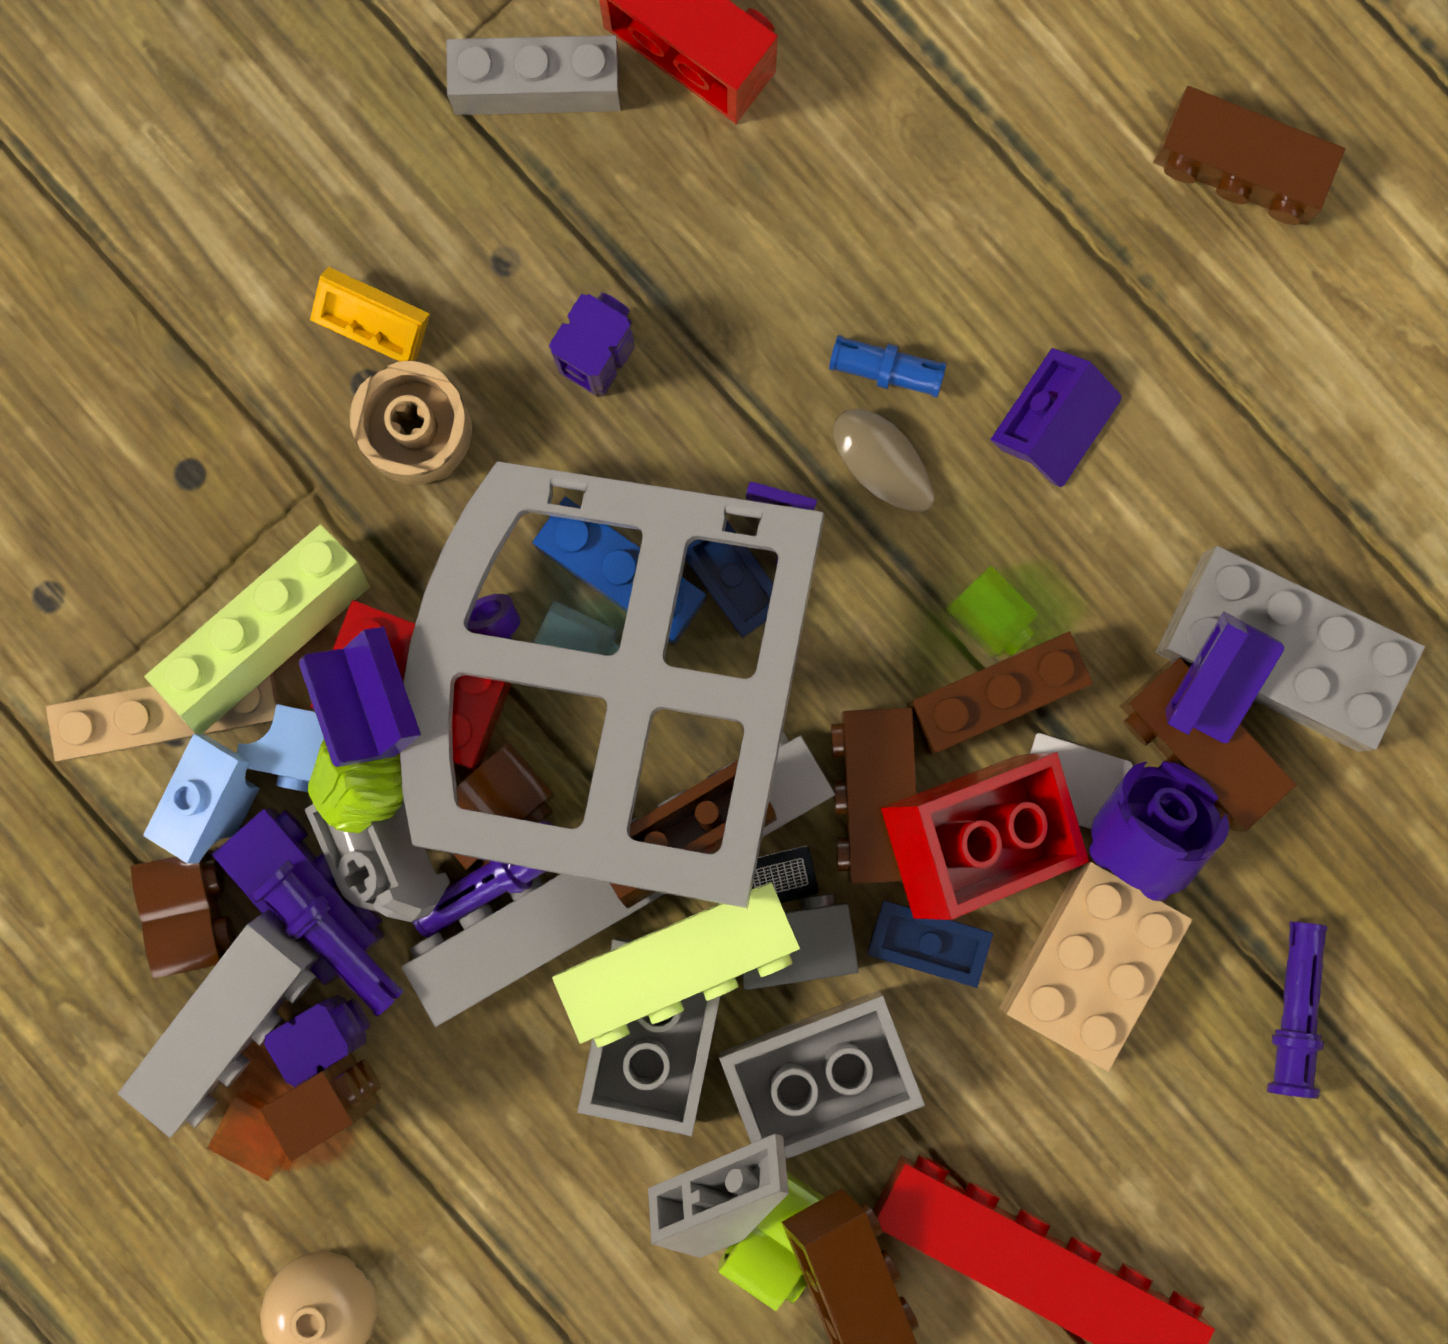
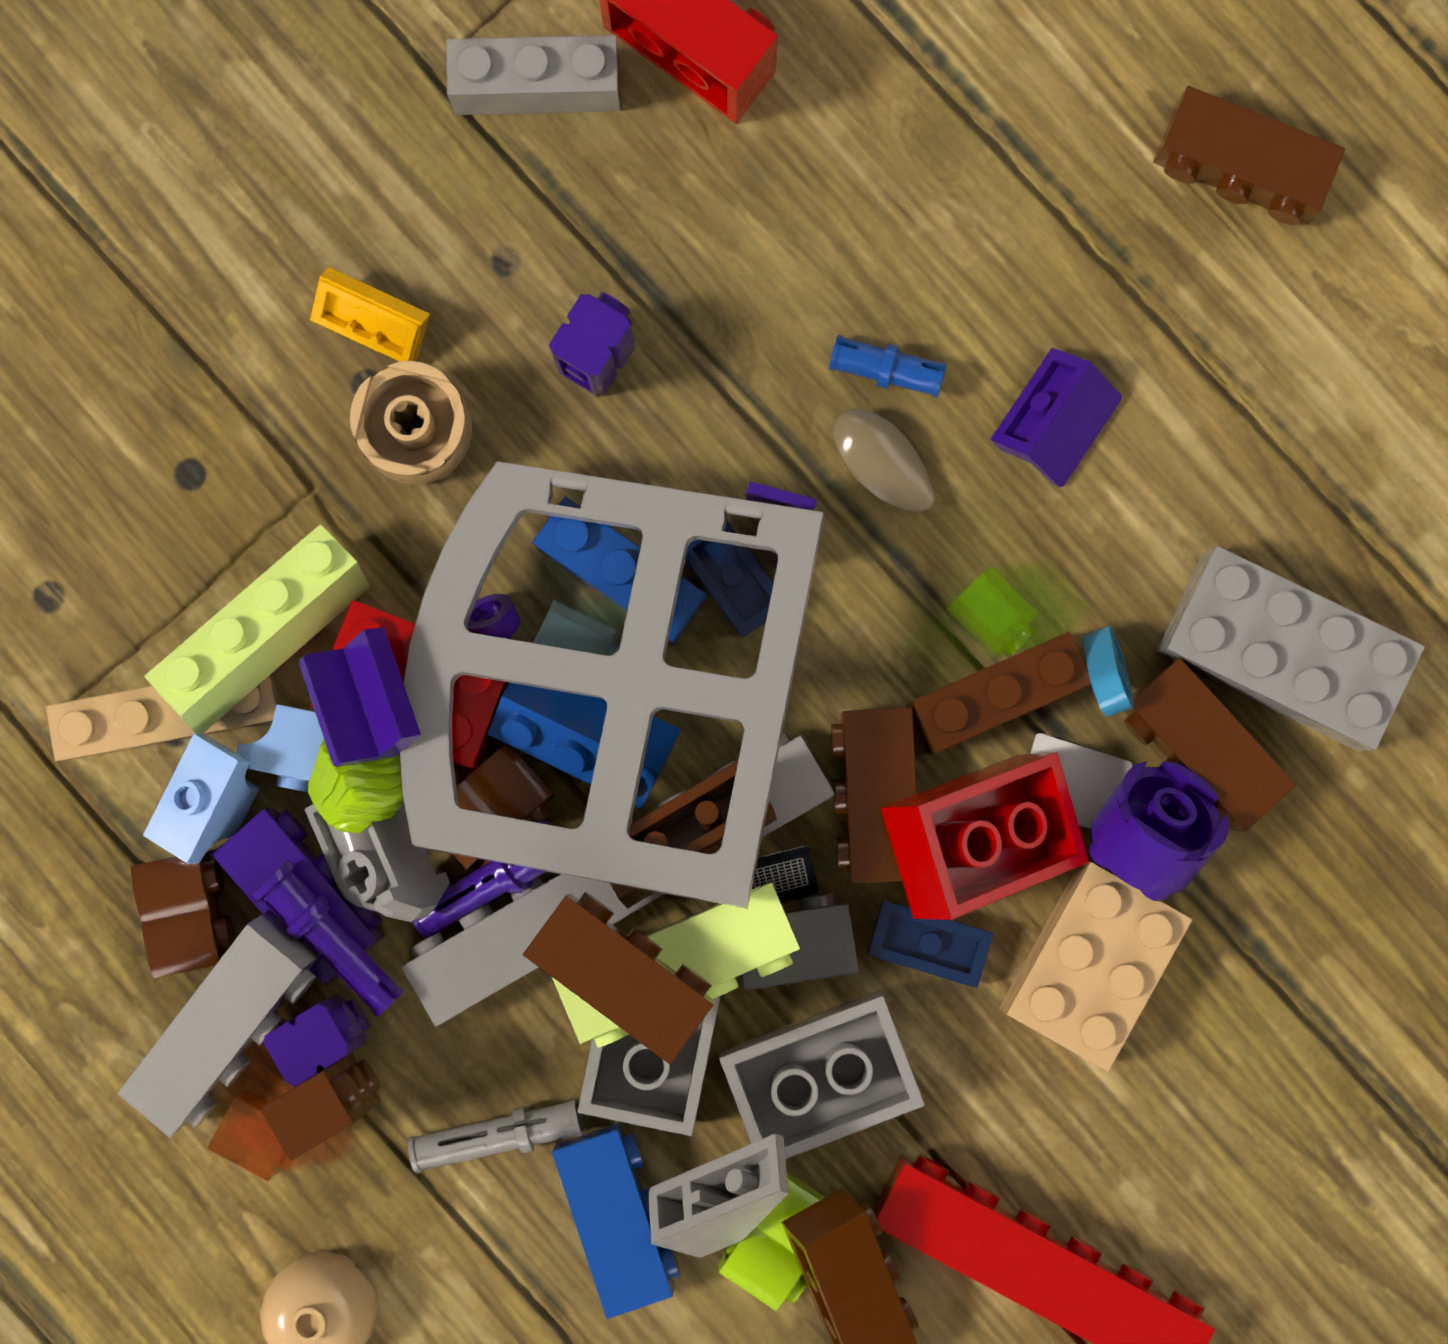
(495, 1136): none -> light grey pin
(567, 732): none -> blue brick
(614, 1219): none -> blue brick
(621, 975): none -> reddish brown brick
(1108, 671): none -> dark azure beam
(1224, 679): dark purple panel -> none
(1298, 1037): dark purple pin -> none

